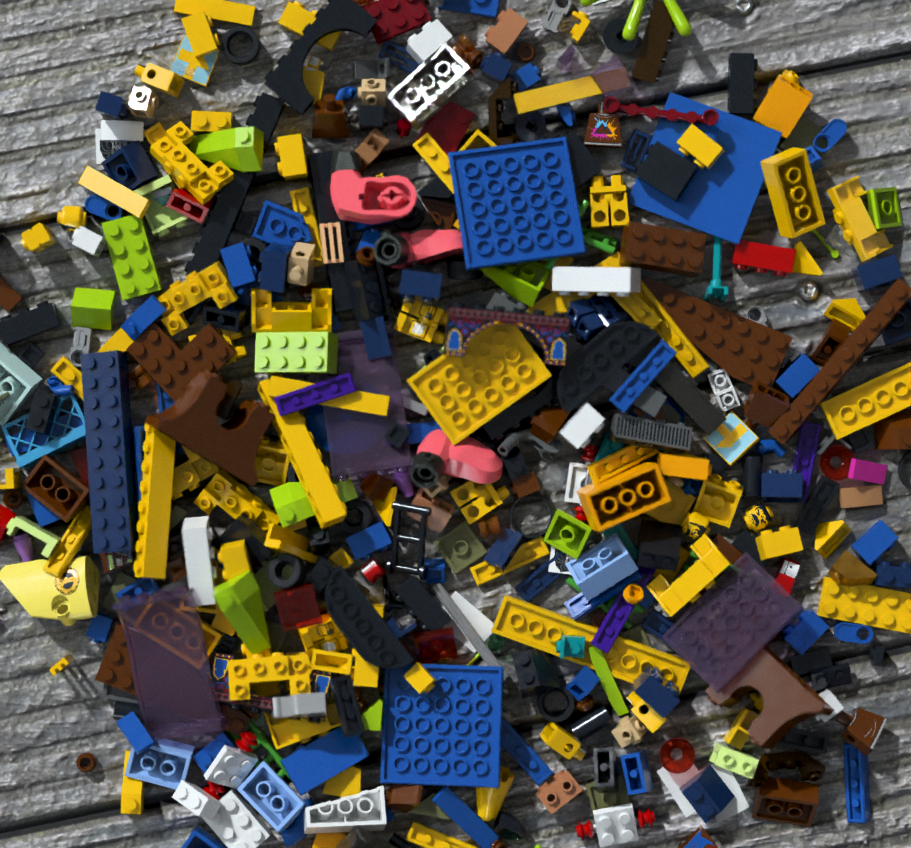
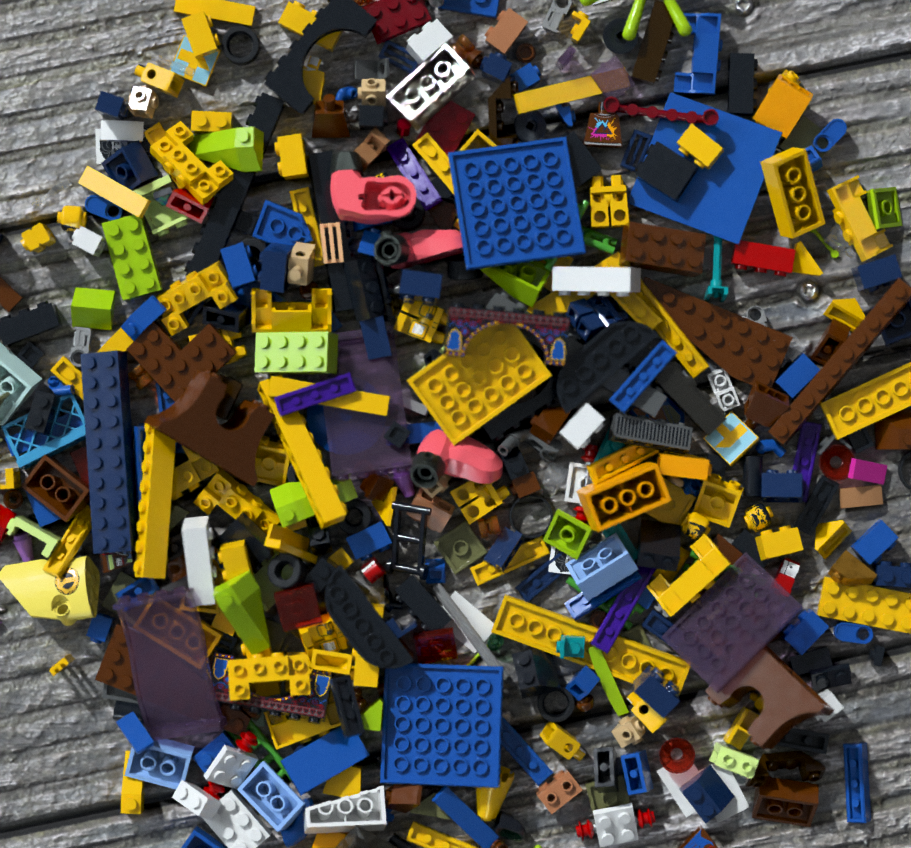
(81, 766): reddish brown plate -> none
(300, 705): light grey piece -> none
(368, 252): reddish brown plate -> none
(414, 173): none -> tile
(420, 678): yellow brick -> none
(591, 723): black pin -> none
(633, 594): light orange tile -> none
(704, 55): none -> blue bracket
(862, 729): reddish brown torso -> none

